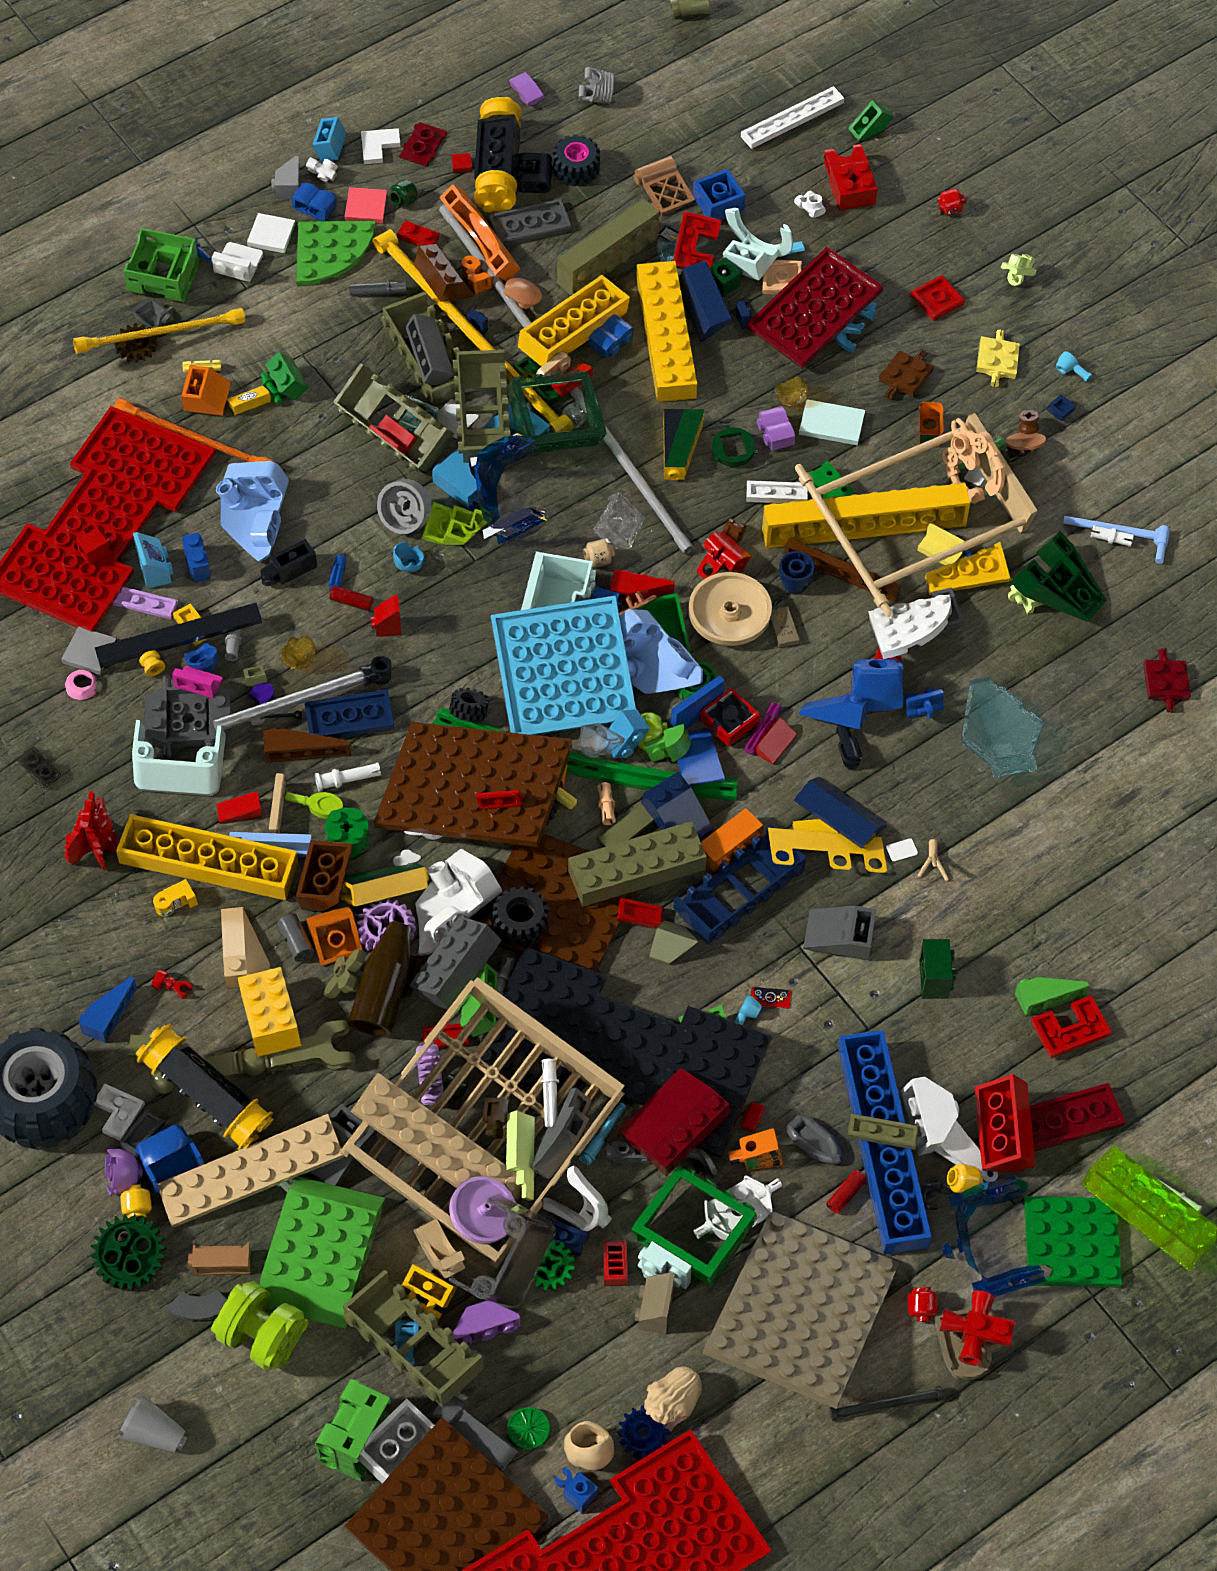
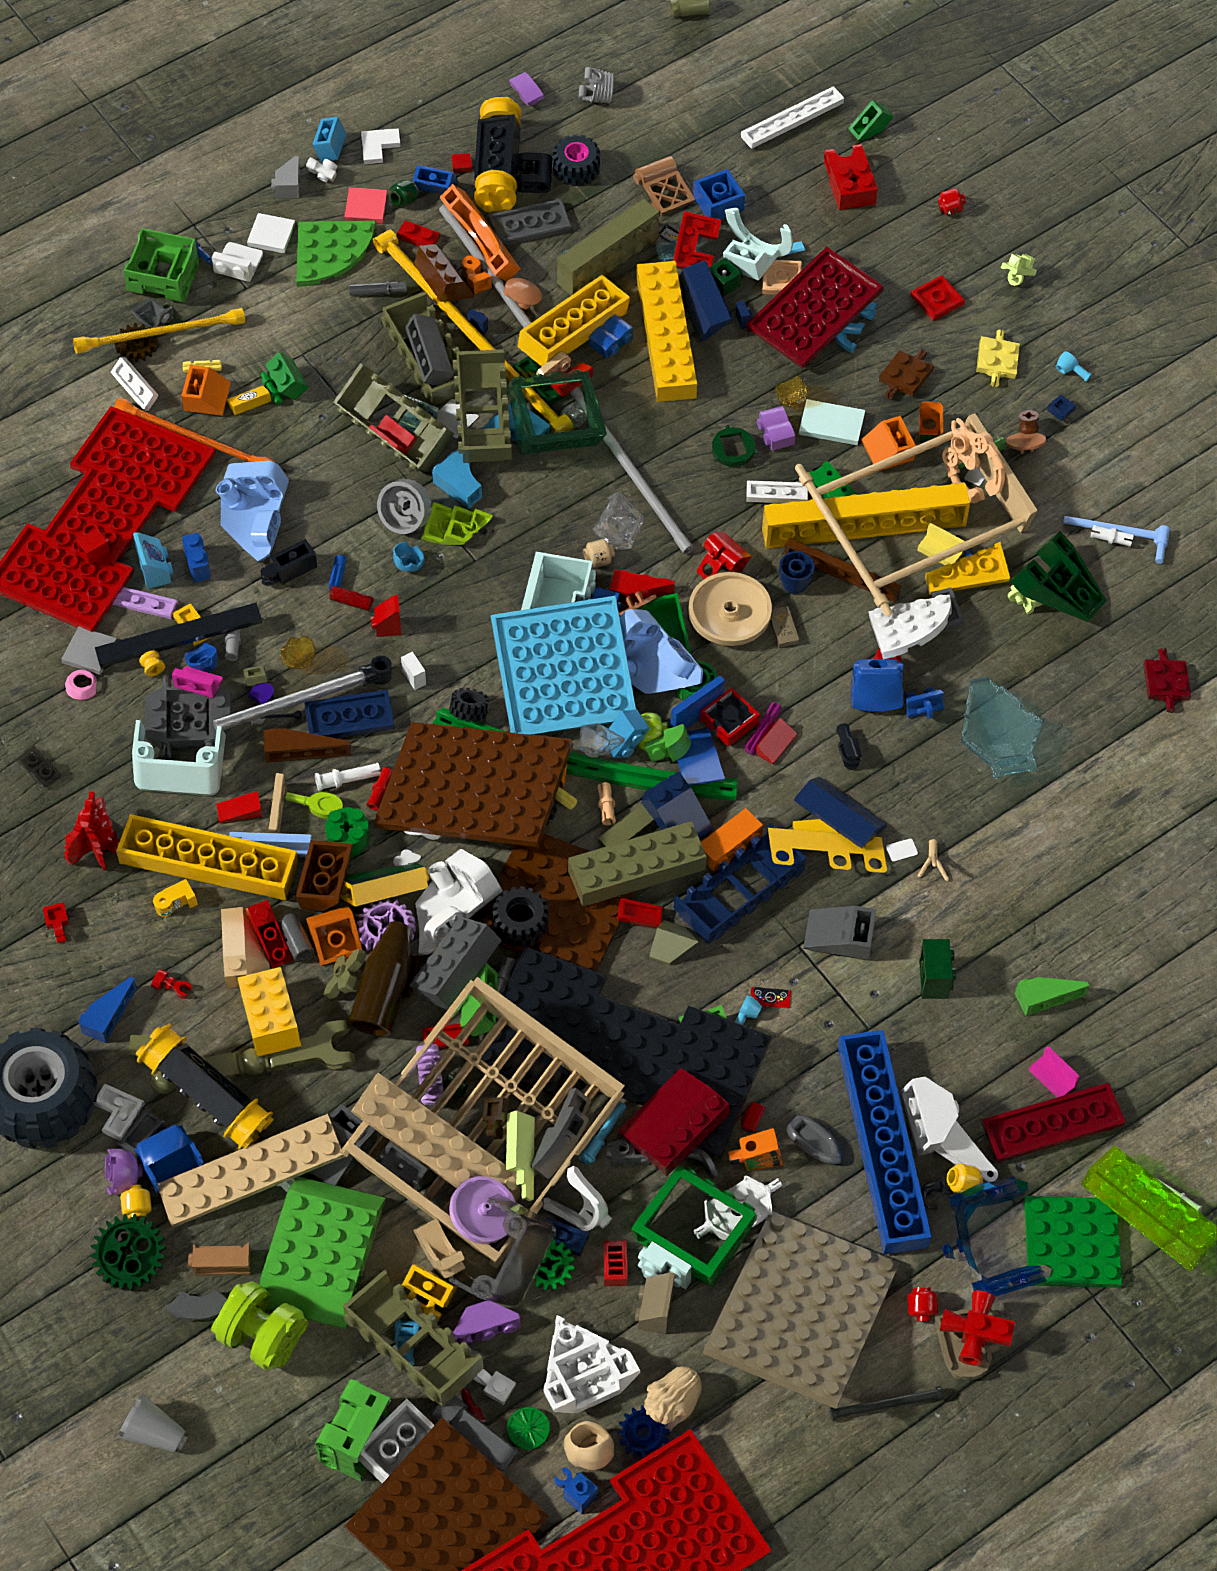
(56, 918): none -> red plate
(134, 383): none -> white plate
(268, 933): none -> red slope
(314, 202): blue brick -> none
(379, 789): none -> red pin
(402, 1165): none -> dark grey hinge
(413, 671): none -> white piece
(422, 144): dark red piece -> none
(433, 179): none -> blue brick
(467, 1399): none -> dark red piece
(488, 470): animal -> none
(497, 1386): none -> white plate
(499, 799): red slope -> none
(550, 1092): white axle -> none
(585, 1369): none -> white wedge
(680, 439): slope -> none
(734, 530): reddish brown wheel -> none
(811, 203): white plate -> none
(842, 710): blue slope -> none
(852, 1186): red piece -> none
(883, 1131): olive tile -> none
(888, 440): none -> orange slope
(1005, 1125): red slope -> none
(1055, 1073): none -> dark pink panel
(1089, 1029): red plate -> none

